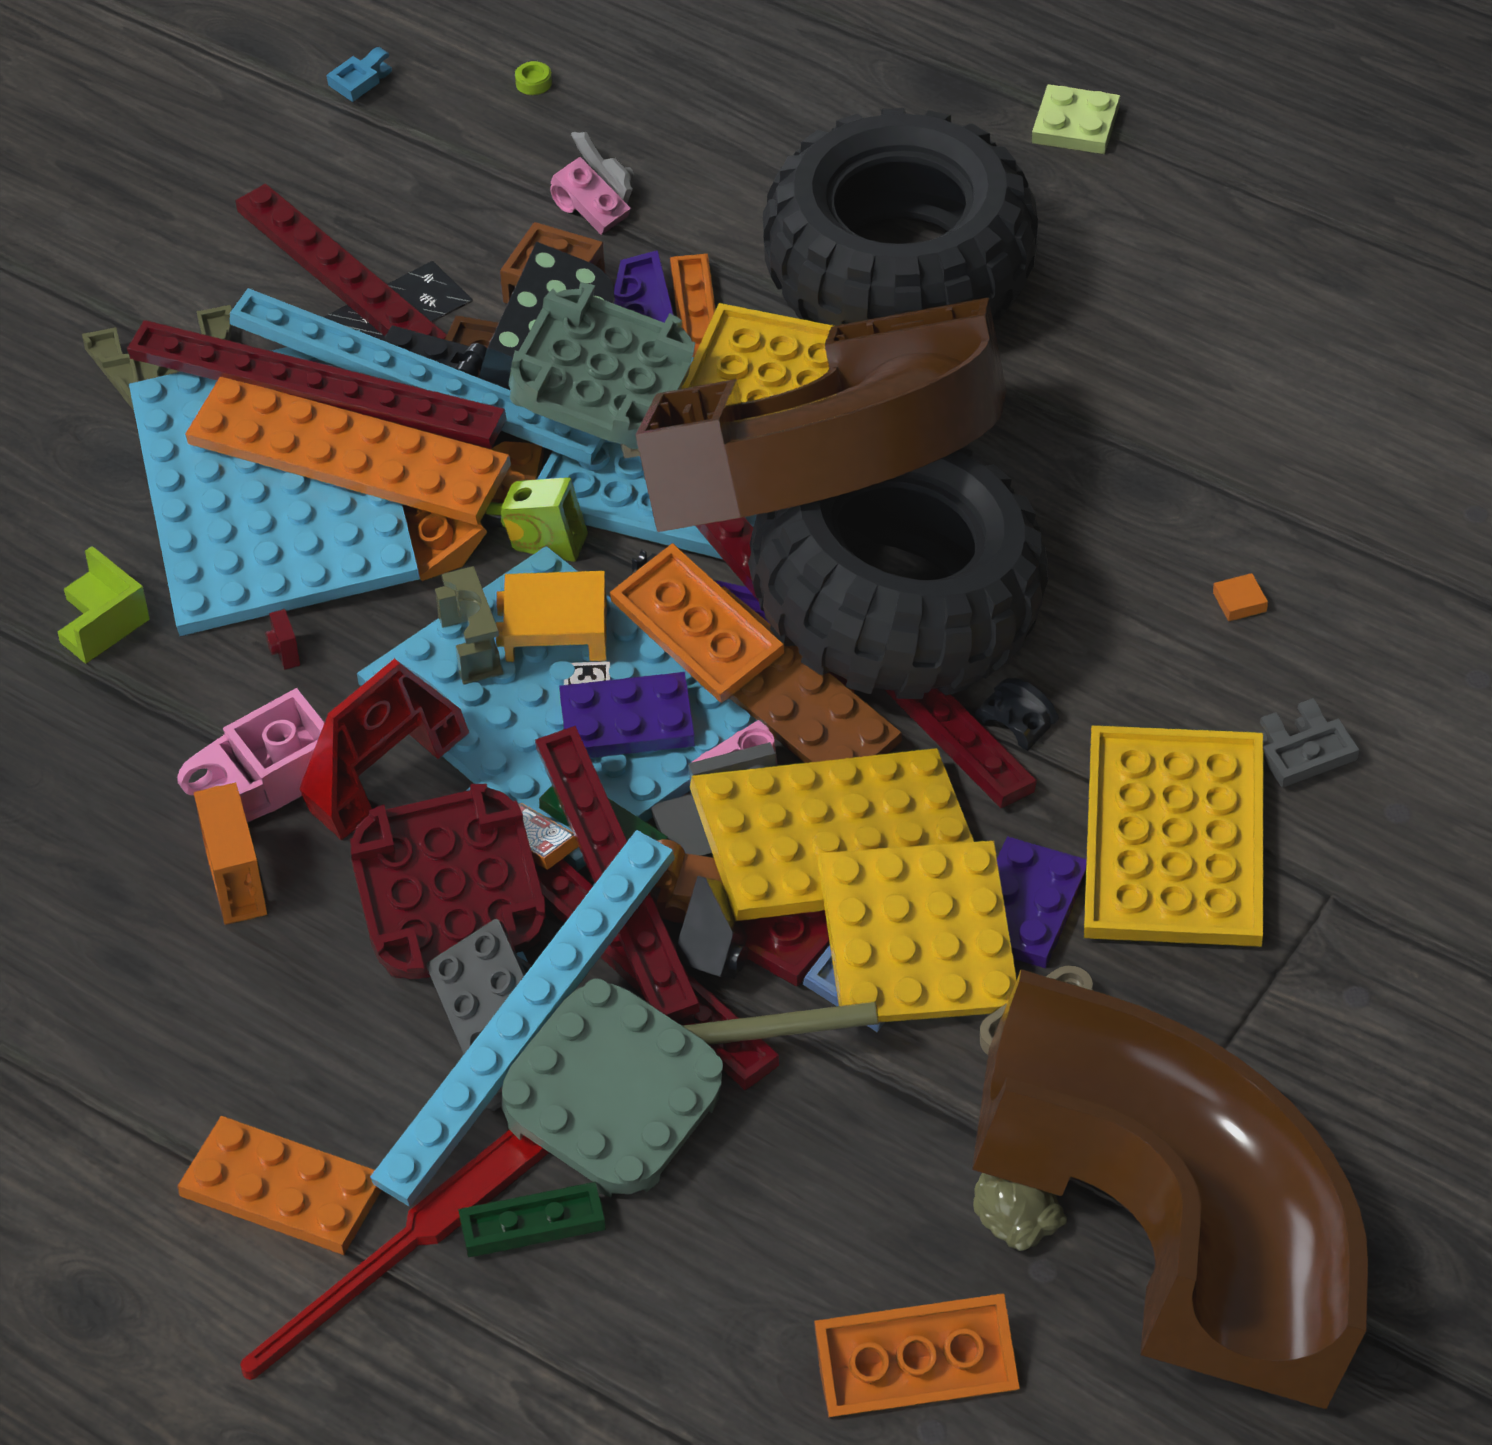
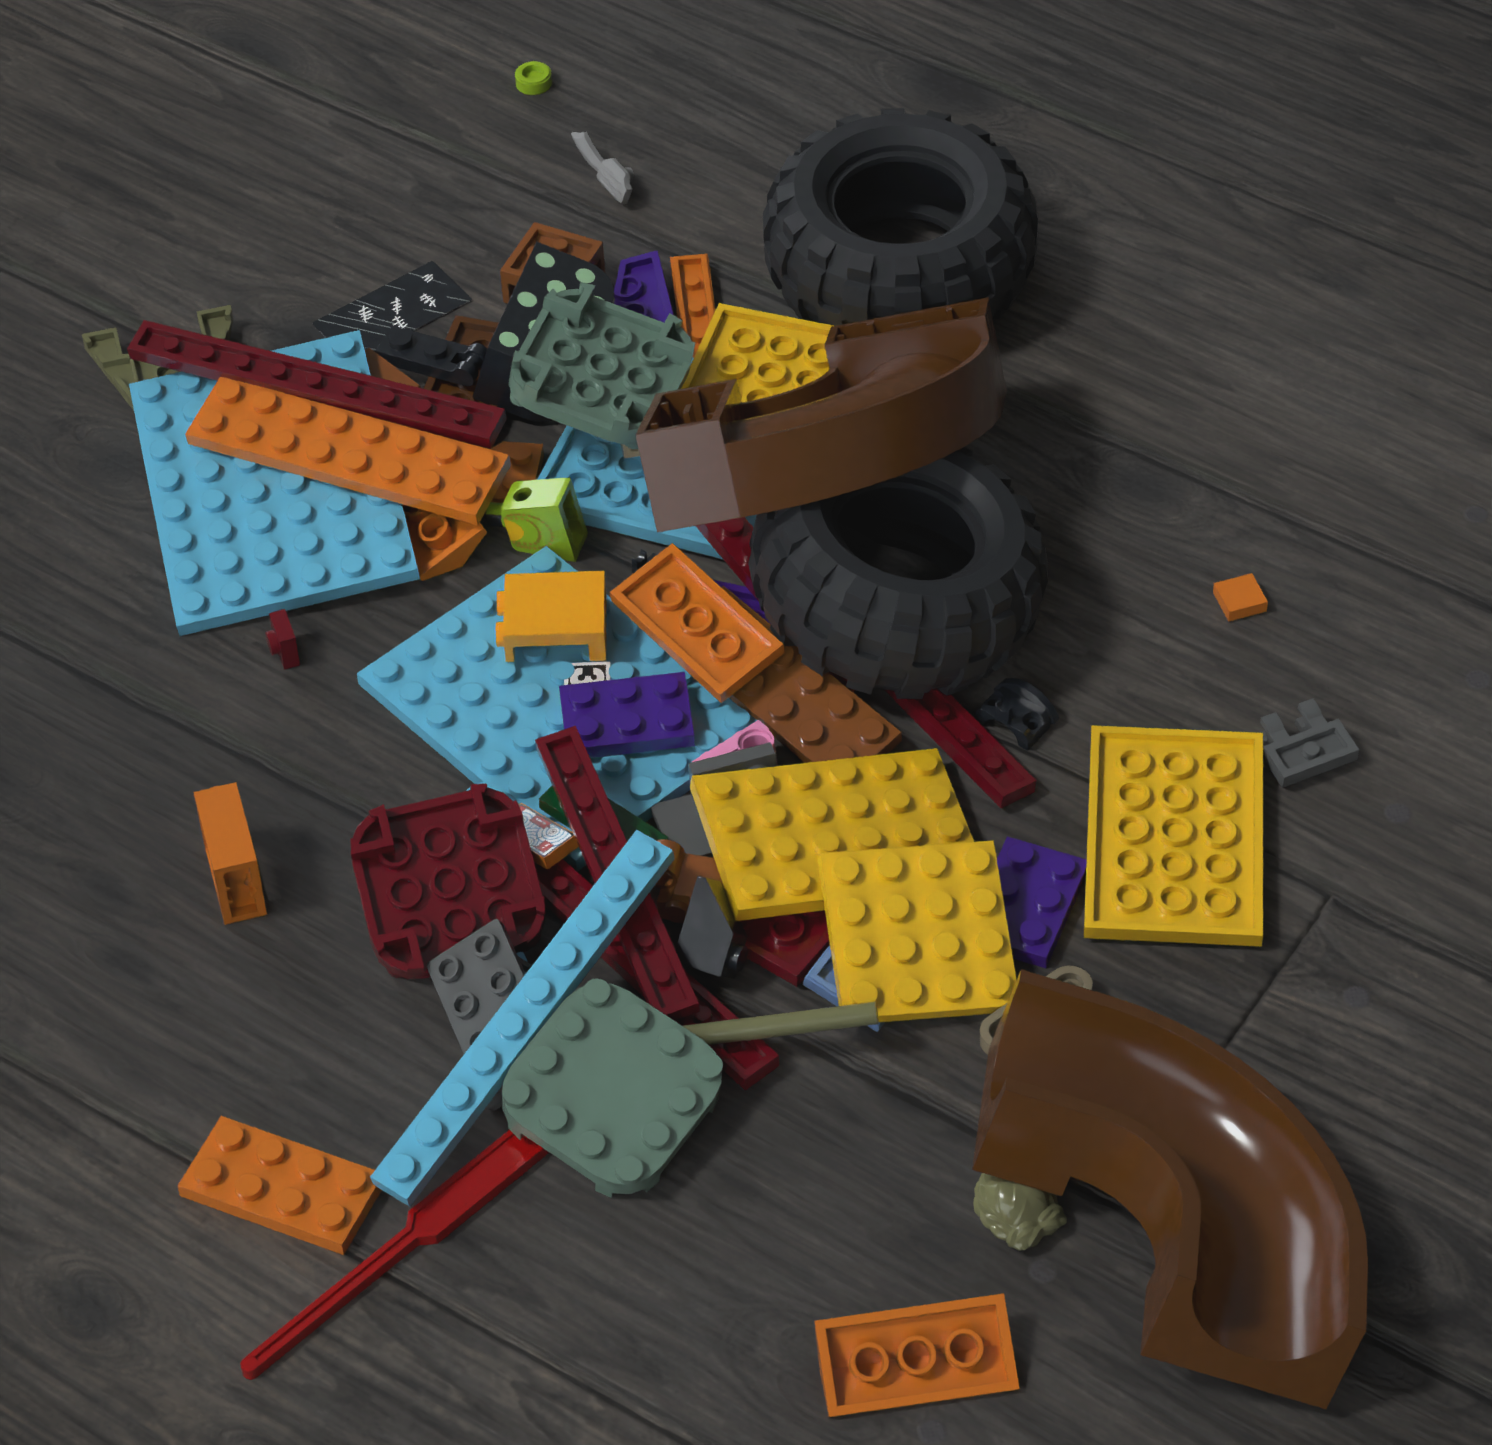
(110, 606): lime panel -> none
(260, 753): bright pink brick -> none
(331, 263): dark red plate -> none
(357, 77): dark azure plate -> none
(364, 730): red wedge -> none
(380, 359): medium azure plate -> none
(464, 601): olive piece -> none
(531, 1219): dark green plate -> none
(584, 190): bright pink plate -> none
(1075, 119): yellowish green plate -> none

